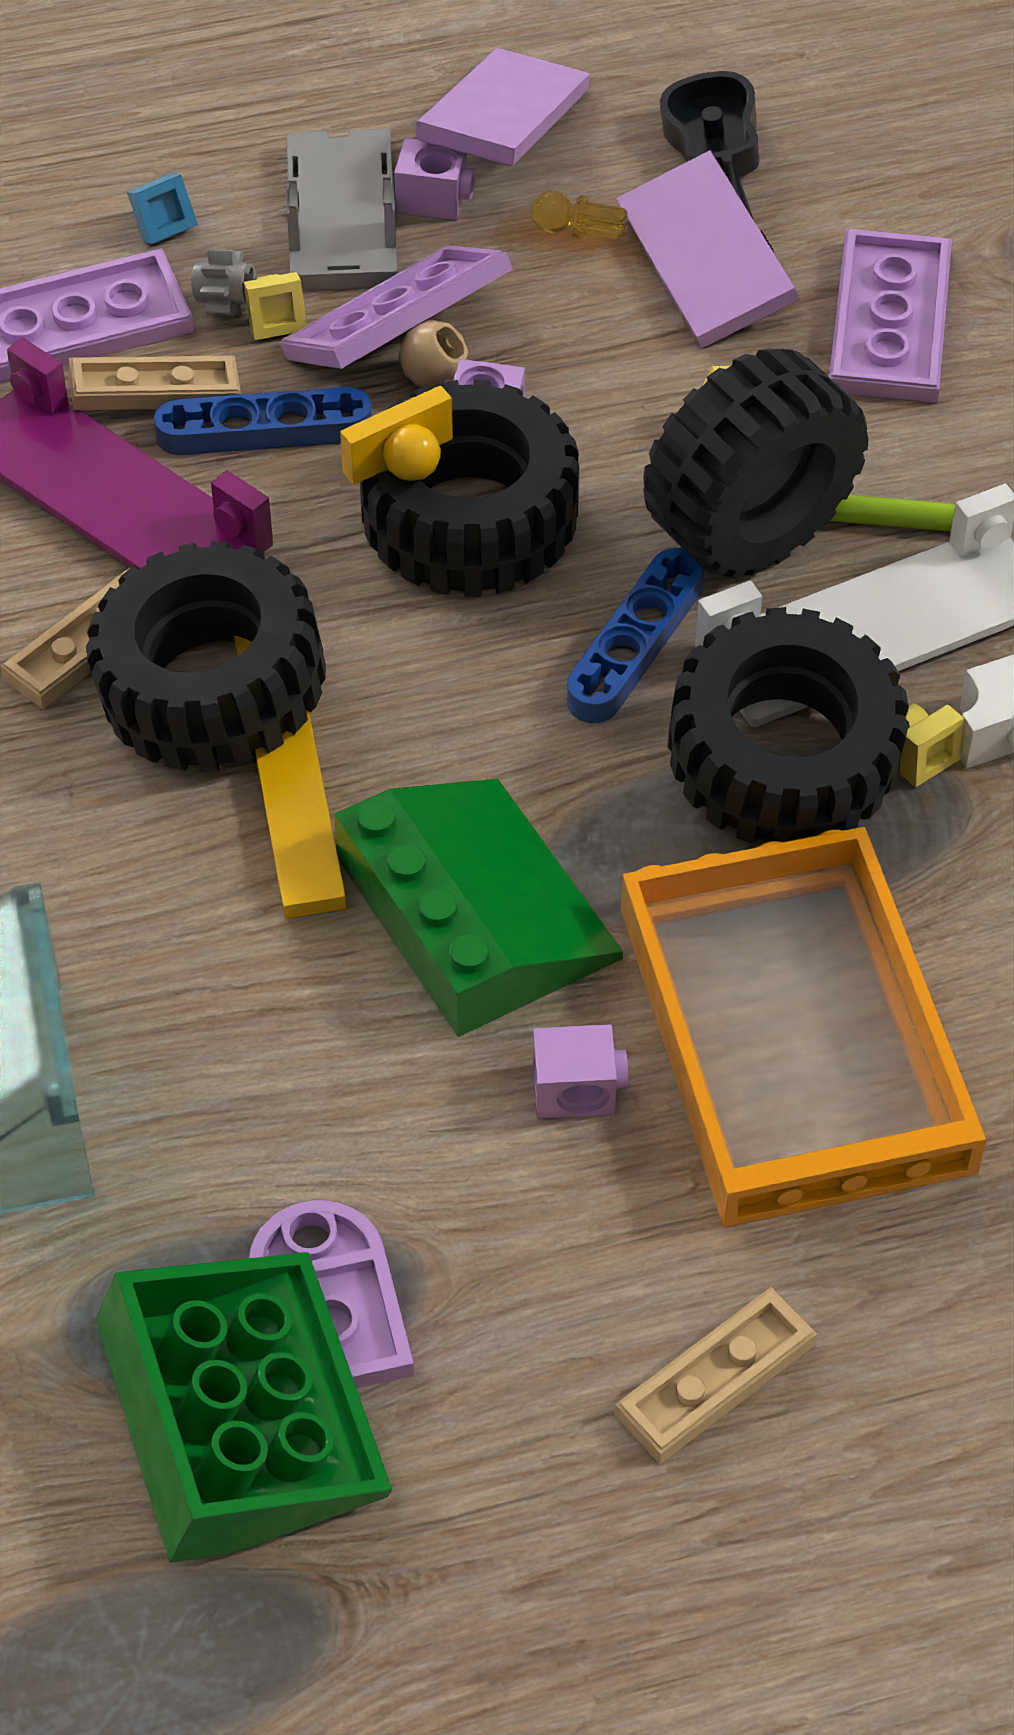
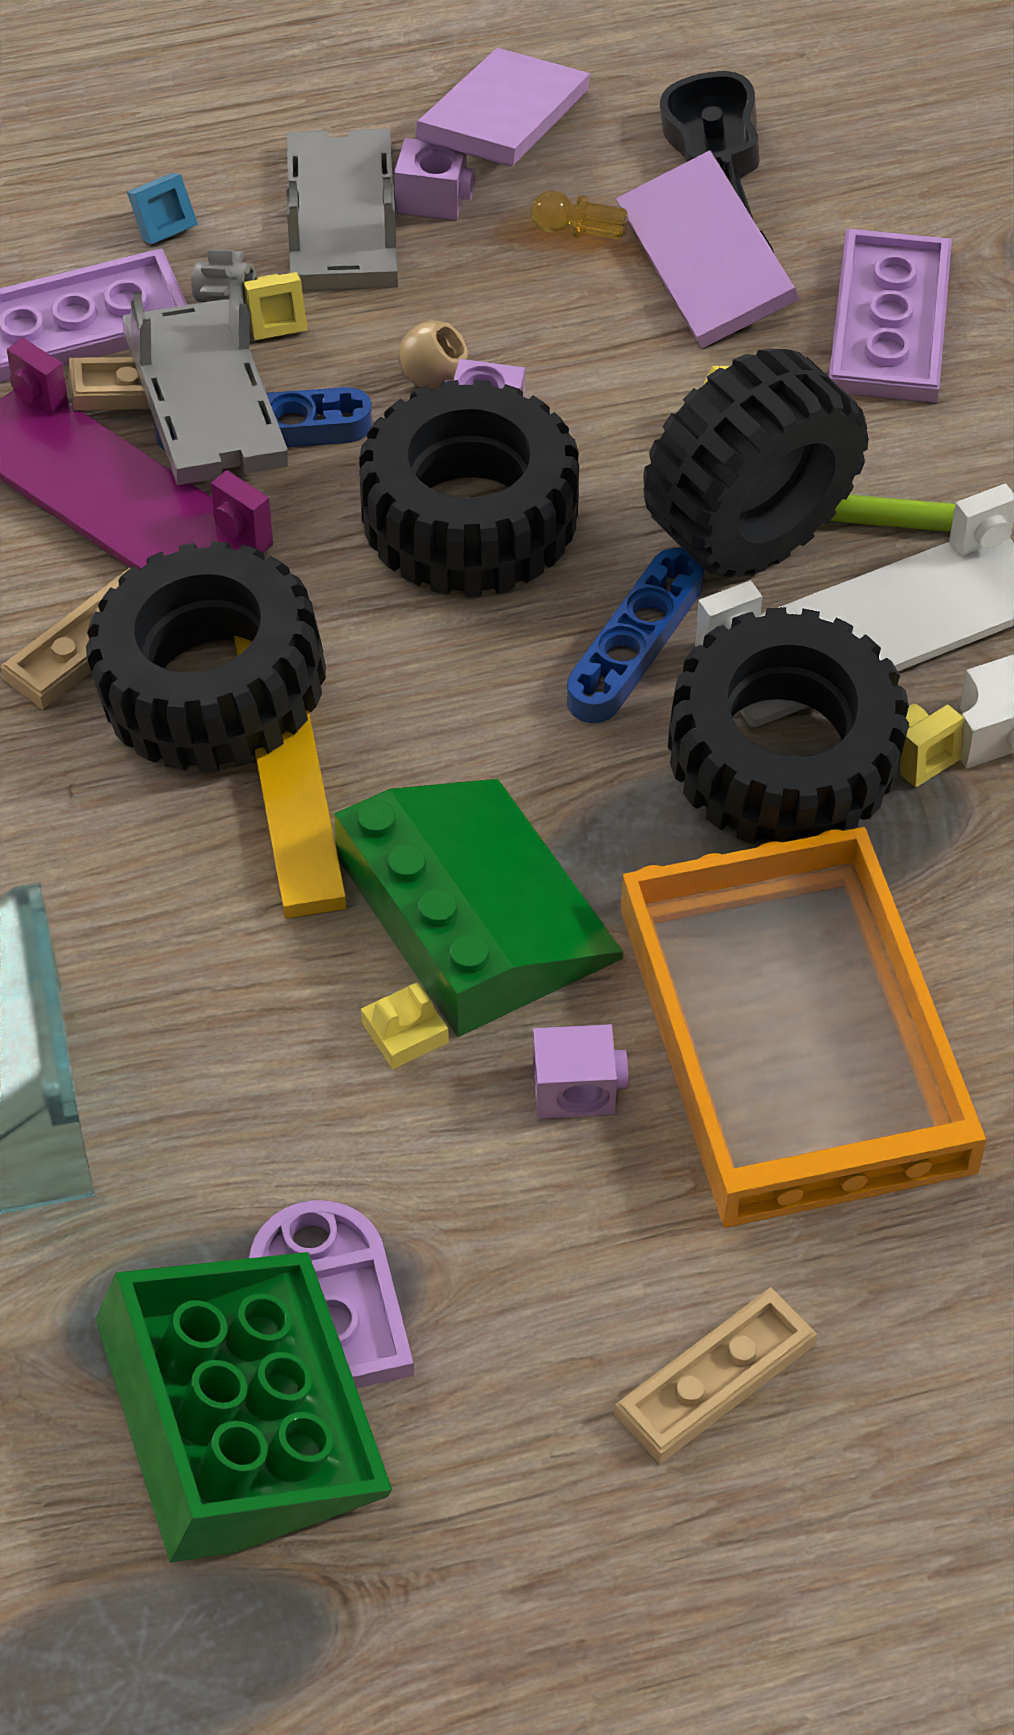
(206, 387): none -> light grey piece
(395, 306): lavender tile -> none
(399, 439): yellow tile -> none
(405, 1025): none -> light yellow tile

